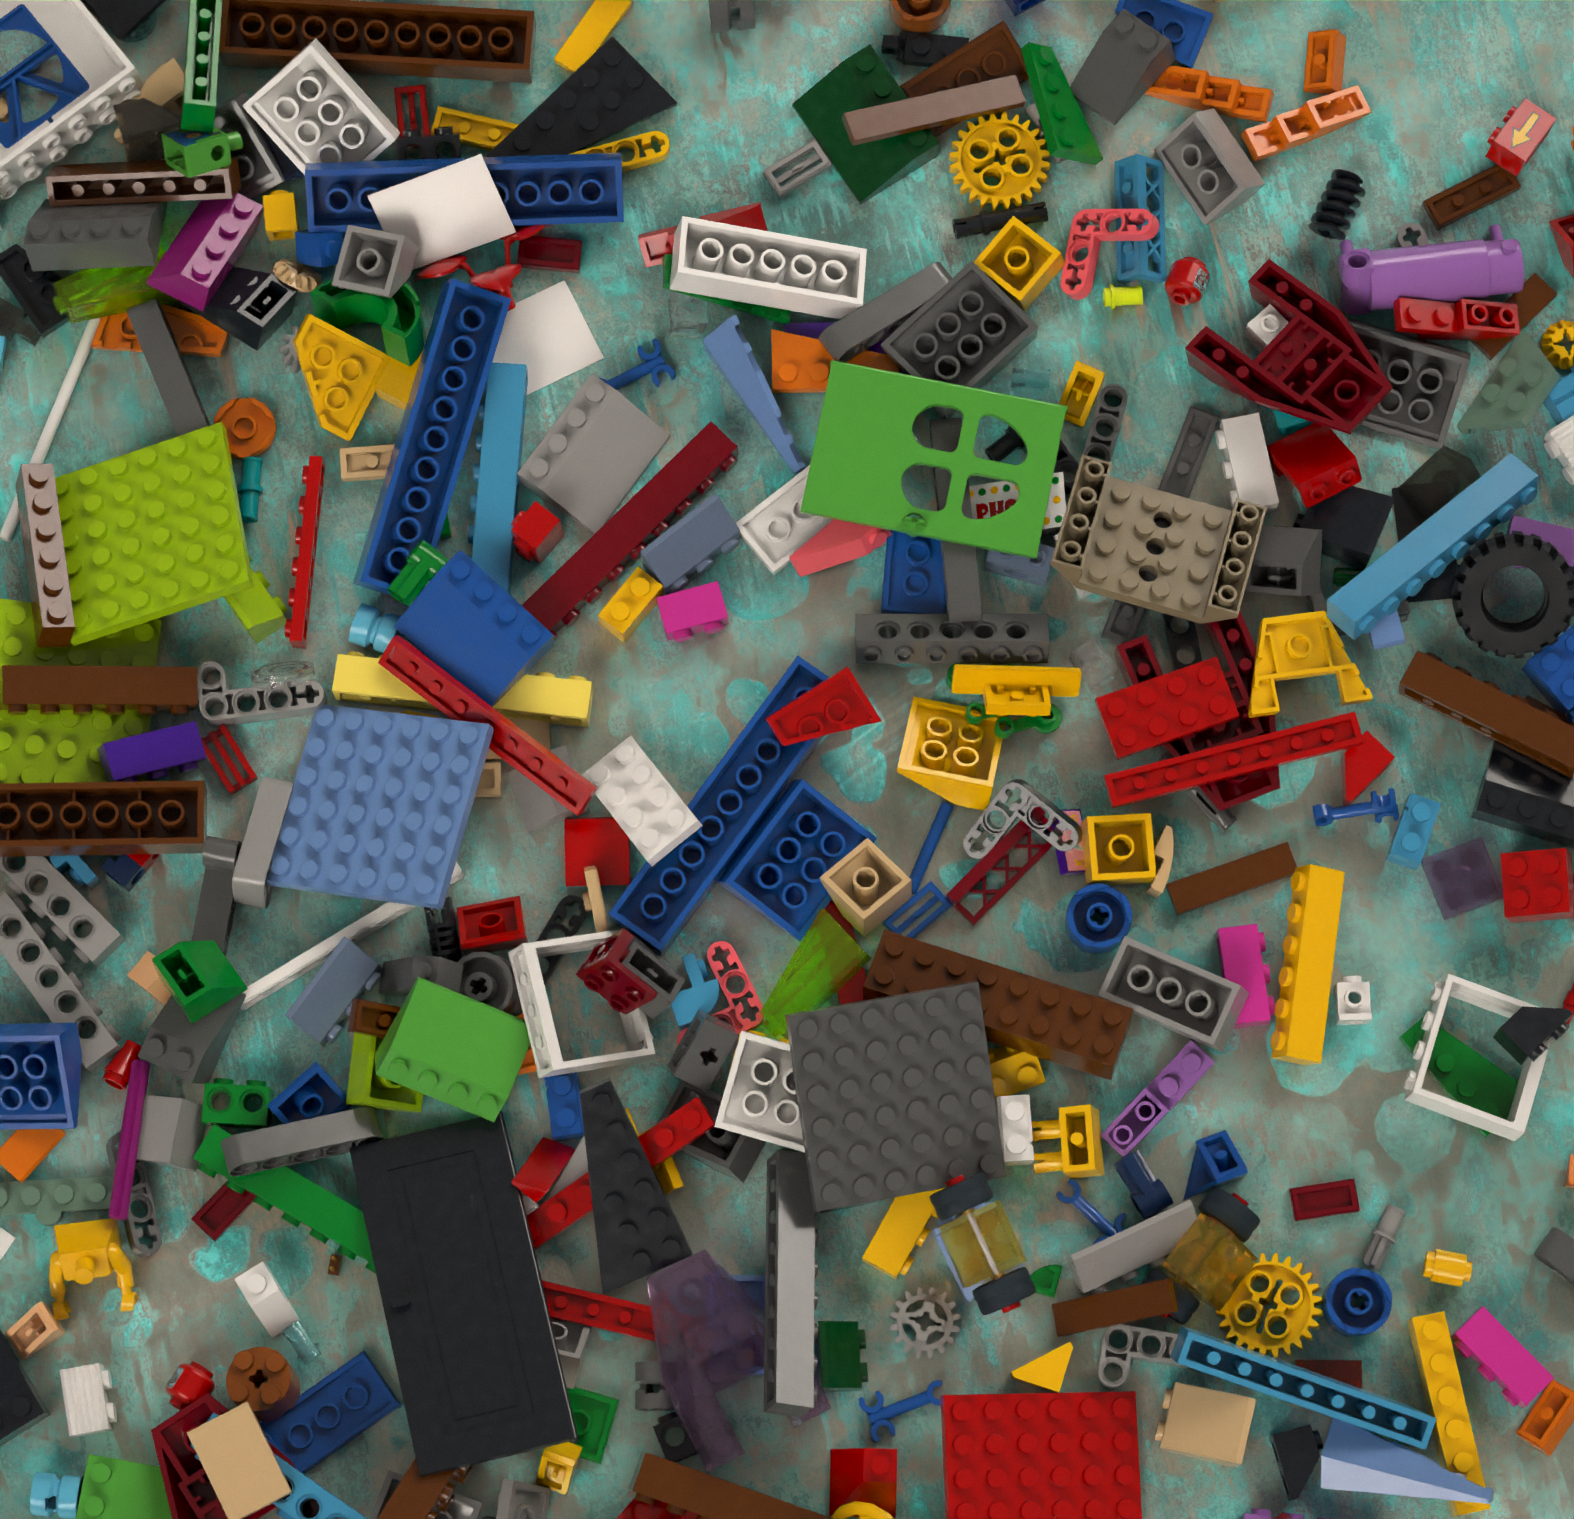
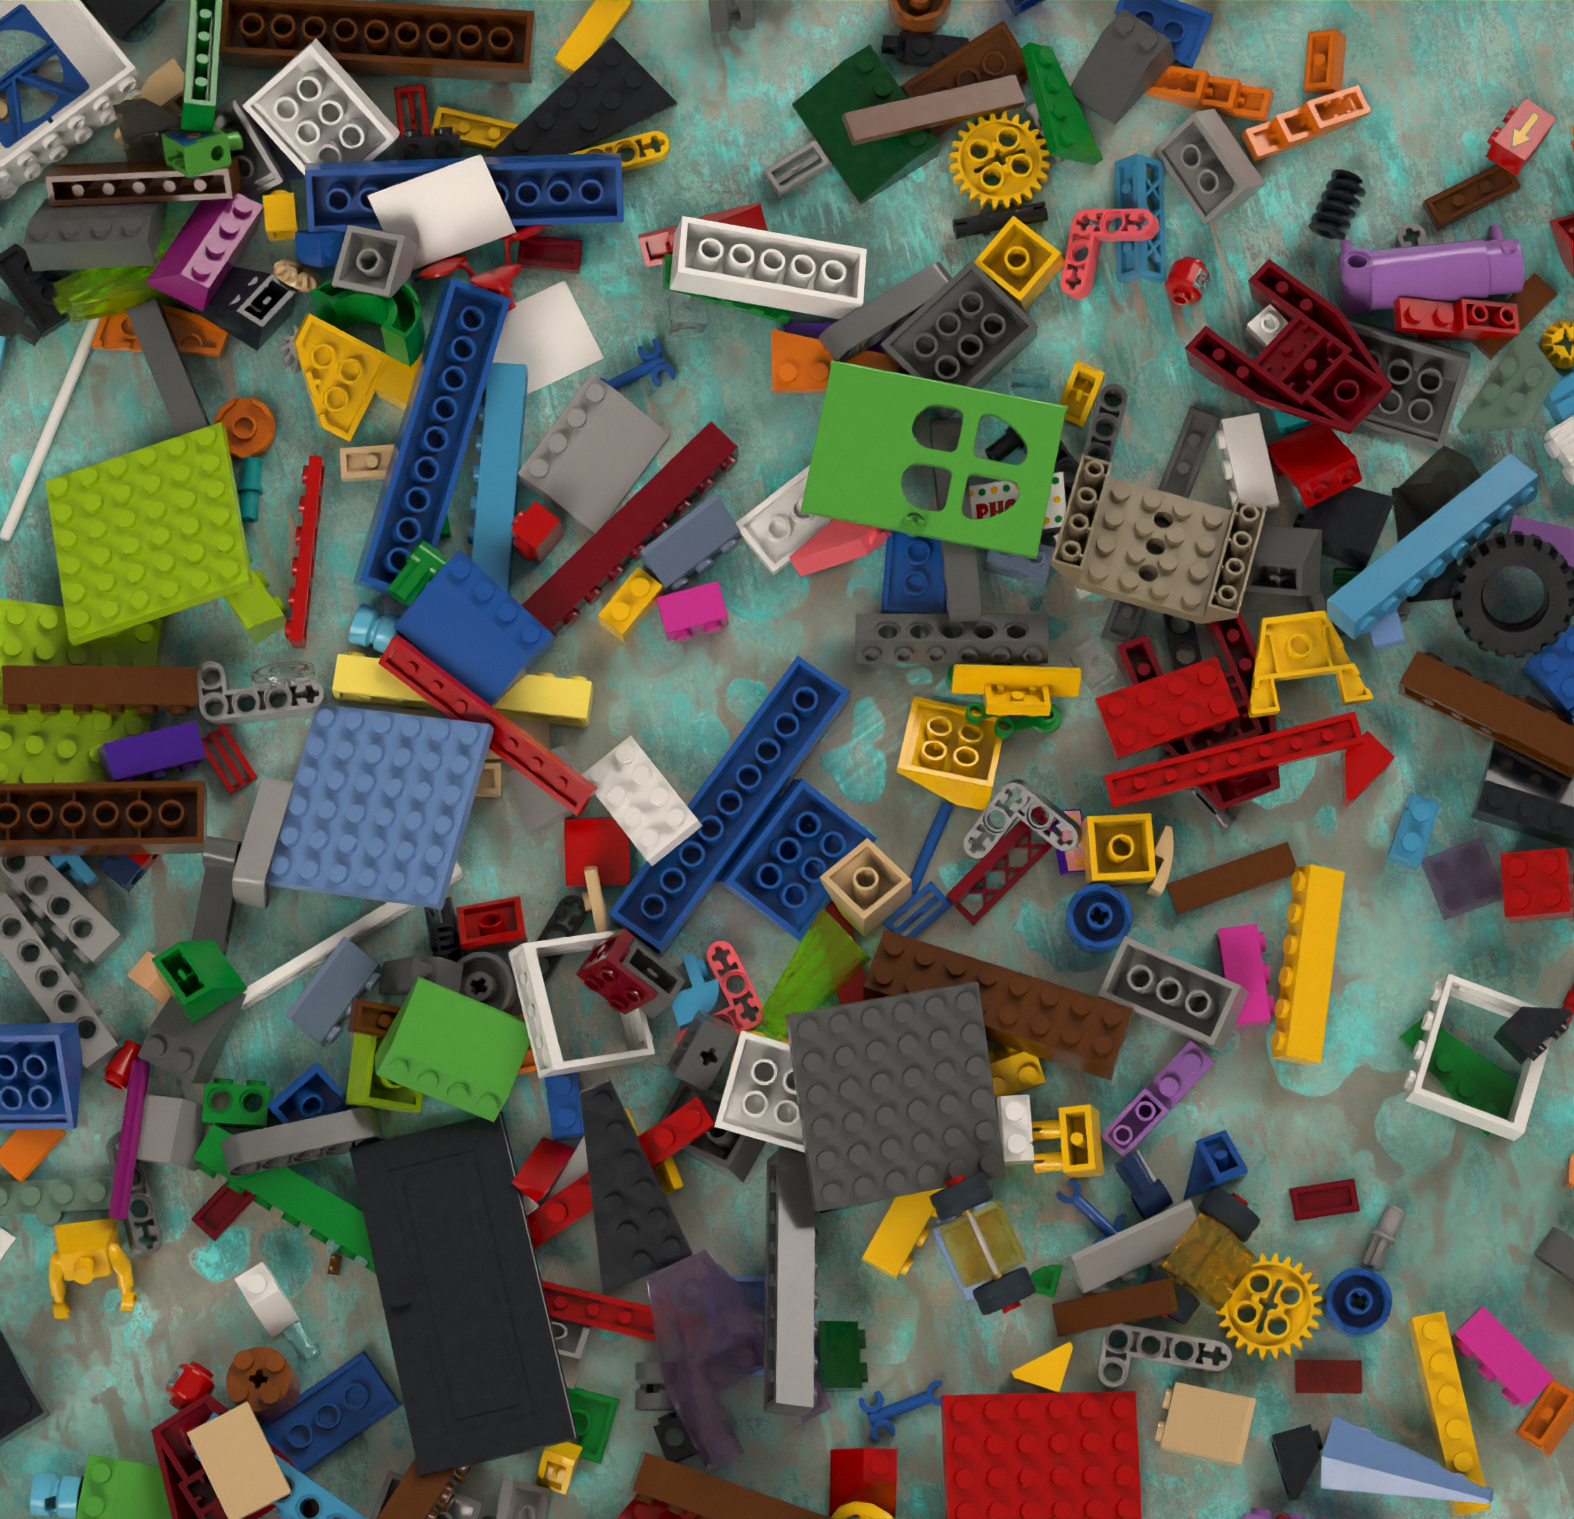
(34, 1330): light nougat slope -> none
(45, 555): brick -> none
(87, 1399): white brick -> none
(739, 368): medium blue wedge -> none
(823, 710): red wing -> none
(944, 1327): light grey gear -> none
(1122, 296): neon yellow pin -> none
(1303, 1387): dark azure brick -> none
(1347, 1012): white brick -> none
(1379, 806): blue bar -> none
(1447, 1267): yellow brick -> none

